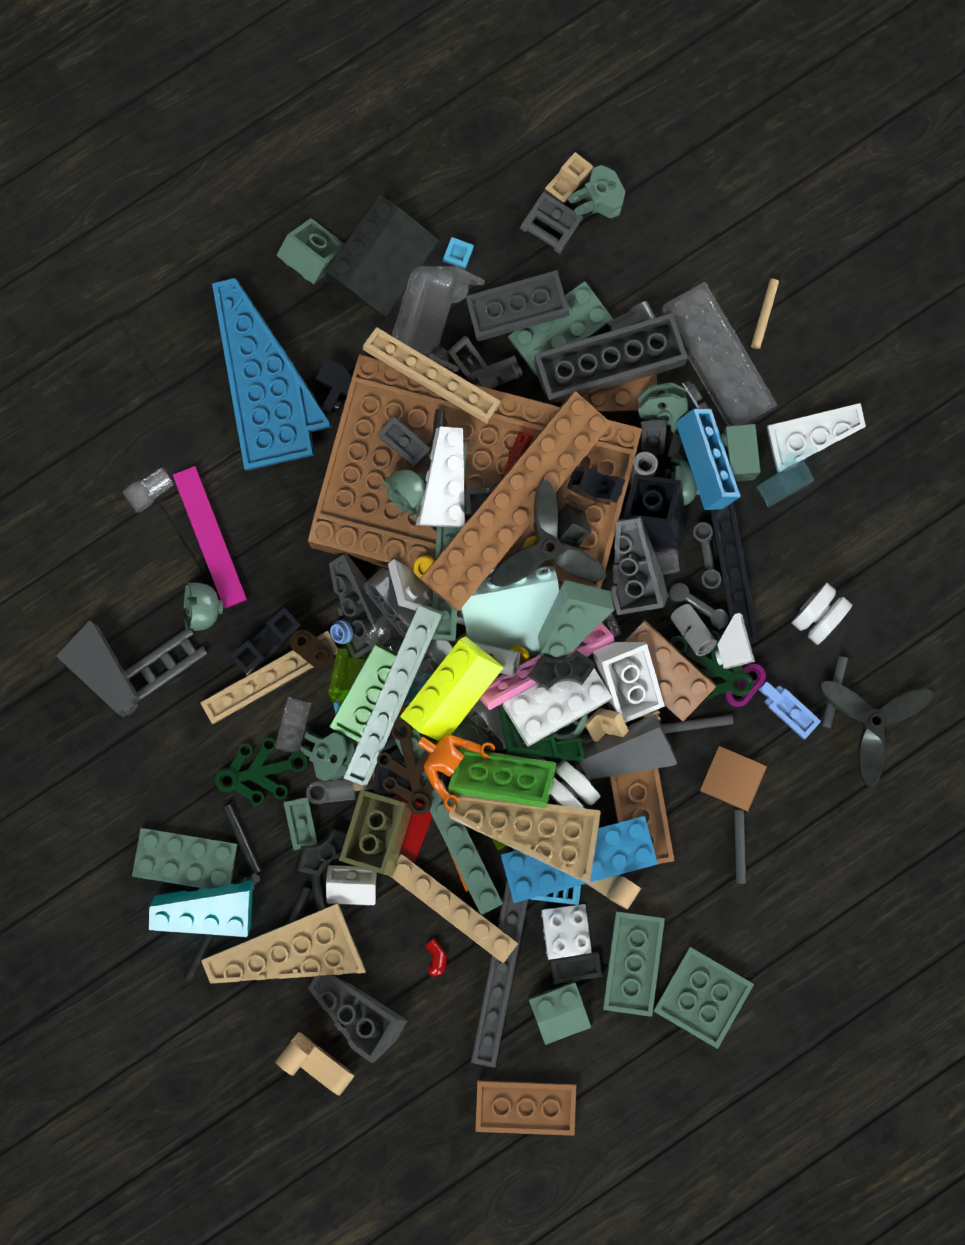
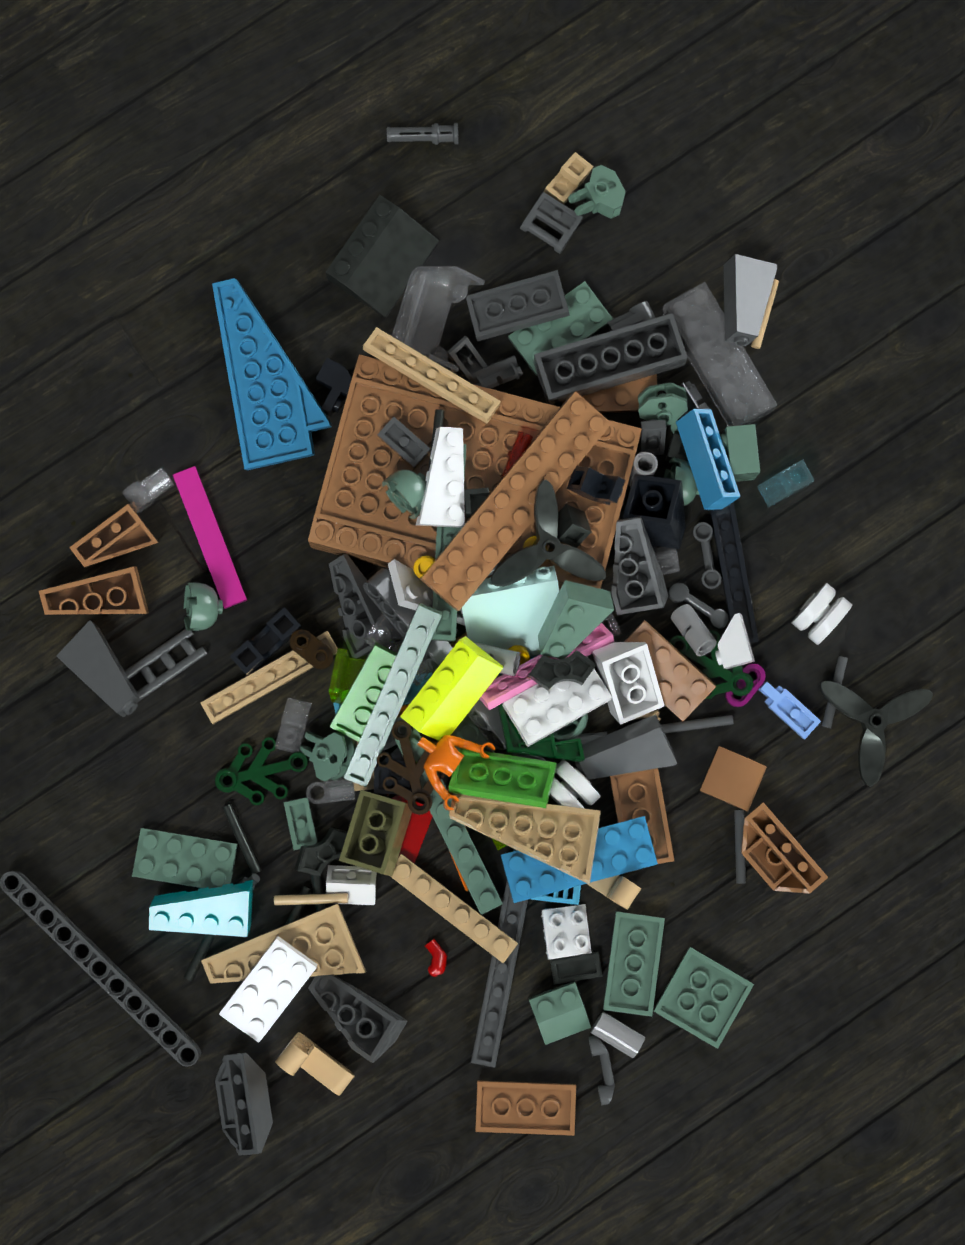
(88, 965): none -> dark grey beam
(103, 594): none -> medium nougat wedge
(114, 537): none -> medium nougat wedge
(244, 1103): none -> dark grey wedge
(268, 989): none -> white plate
(310, 250): sand green slope -> none
(311, 899): none -> tan bar
(341, 632): light blue plate -> none
(436, 134): none -> dark grey pin
(458, 253): medium azure plate -> none
(604, 722): tan bracket -> none
(605, 1091): none -> dark grey bar
(617, 1034): none -> light grey pin
(746, 297): none -> slope
(778, 854): none -> medium nougat wedge
(806, 435): white wing -> none

